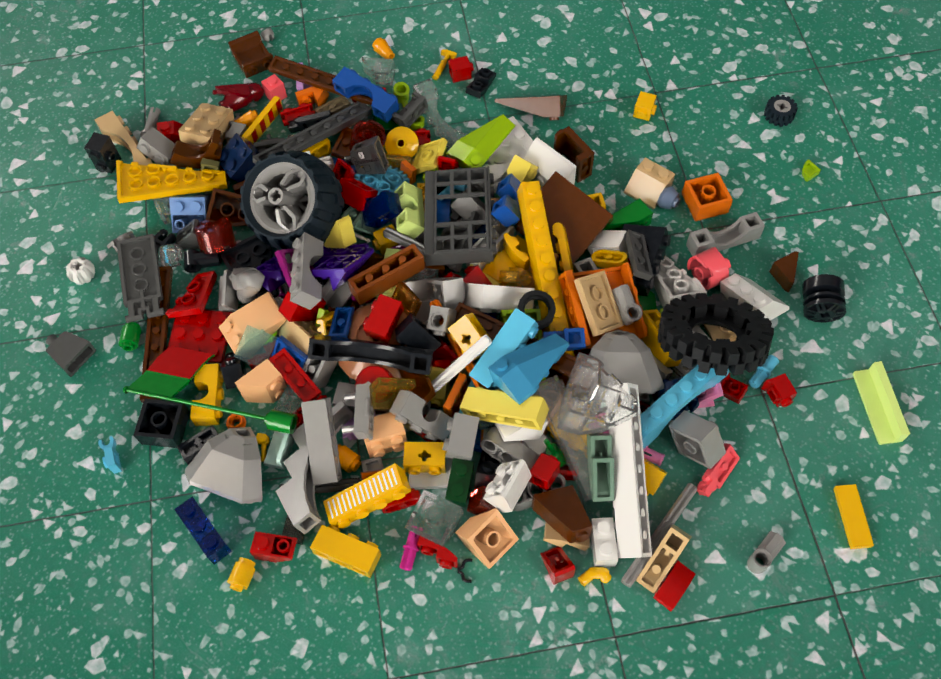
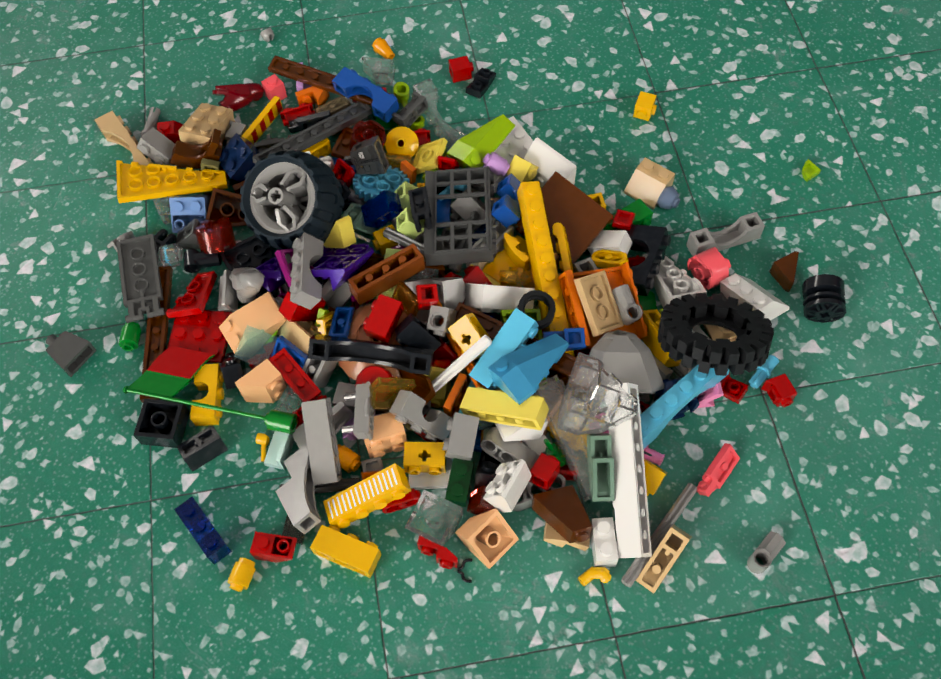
(80, 270): white piece -> none
(102, 152): black brick -> none
(111, 459): medium azure plate -> none
(229, 466): light grey brick -> none
(235, 418): orange plate -> none
(247, 118): light orange cone -> none
(250, 54): reddish brown panel -> none
(356, 193): red panel -> none
(409, 552): dark pink axle -> none
(420, 207): none -> black hinge
(426, 296): none -> red leg
(448, 54): yellow piece -> none
(496, 164): none -> lavender brick
(542, 106): wedge -> none
(558, 565): red slope -> none
(576, 151): reddish brown panel -> none
(623, 219): none -> red tile
(638, 255): dark grey plate -> none
(674, 586): red slope -> none
(697, 439): light grey brick -> none
(707, 196): orange brick -> none
(780, 110): black wheel -> none
(853, 517): yellow tile -> none
(881, 404): yellowish green panel -> none

